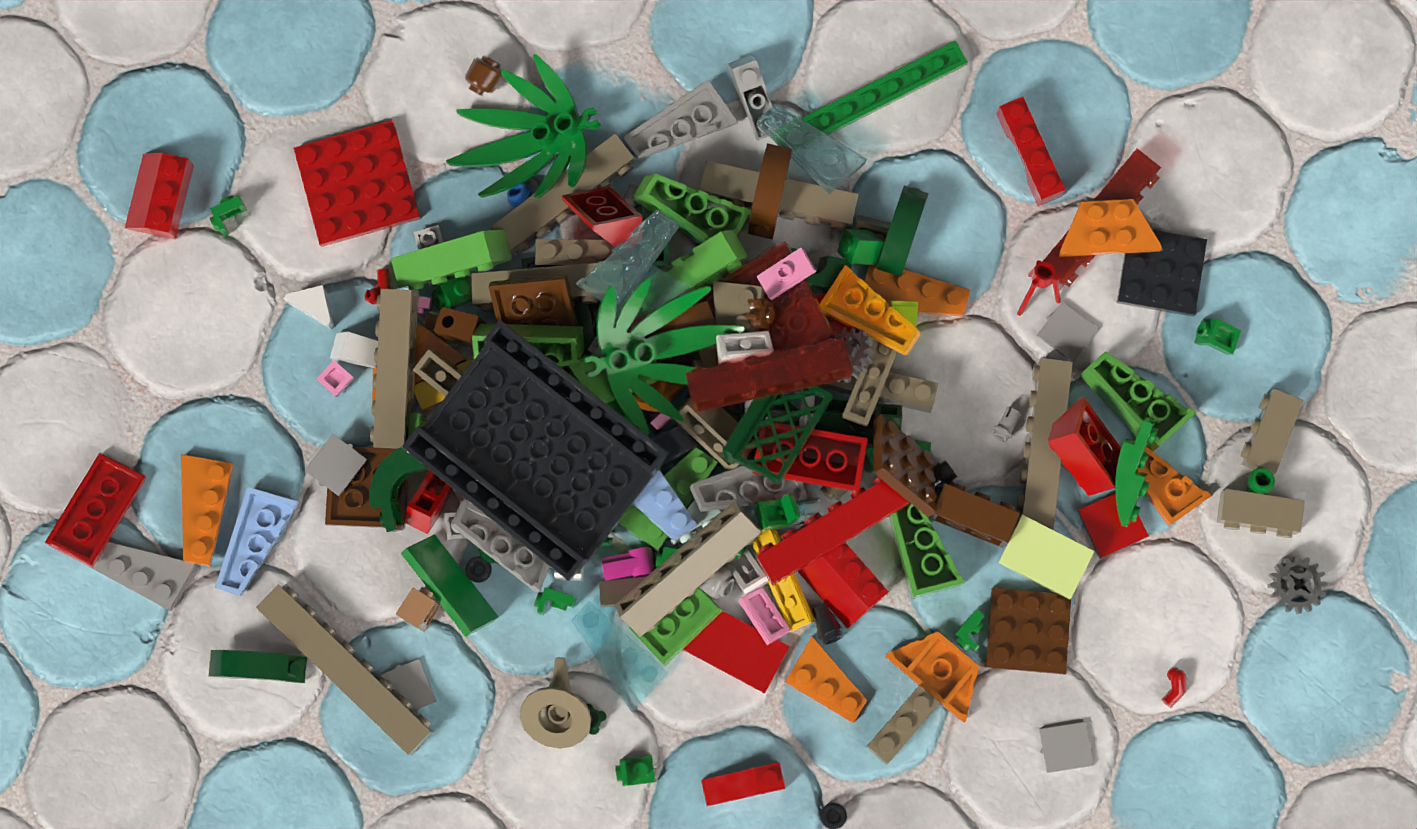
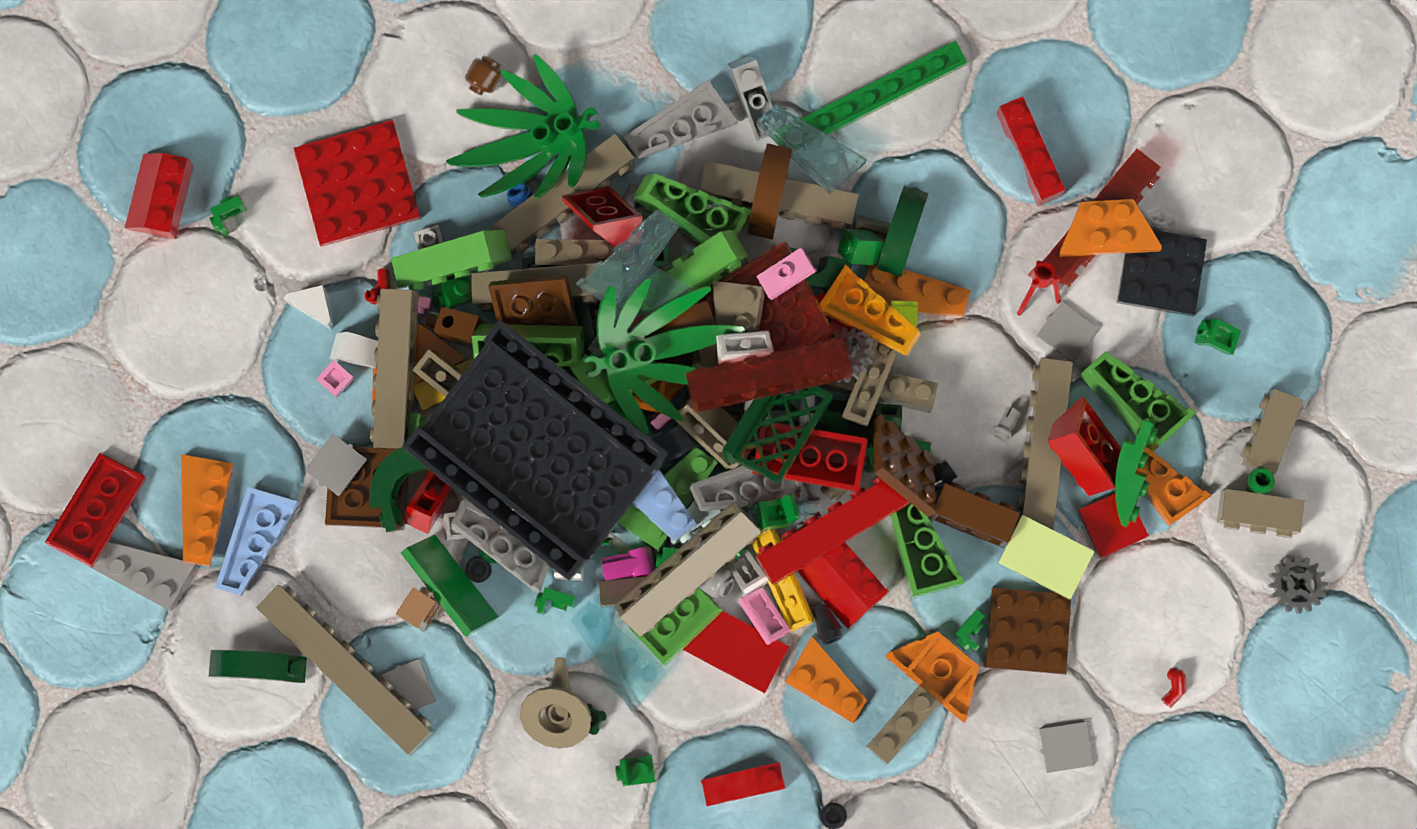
(760, 313): reddish brown plate -> none

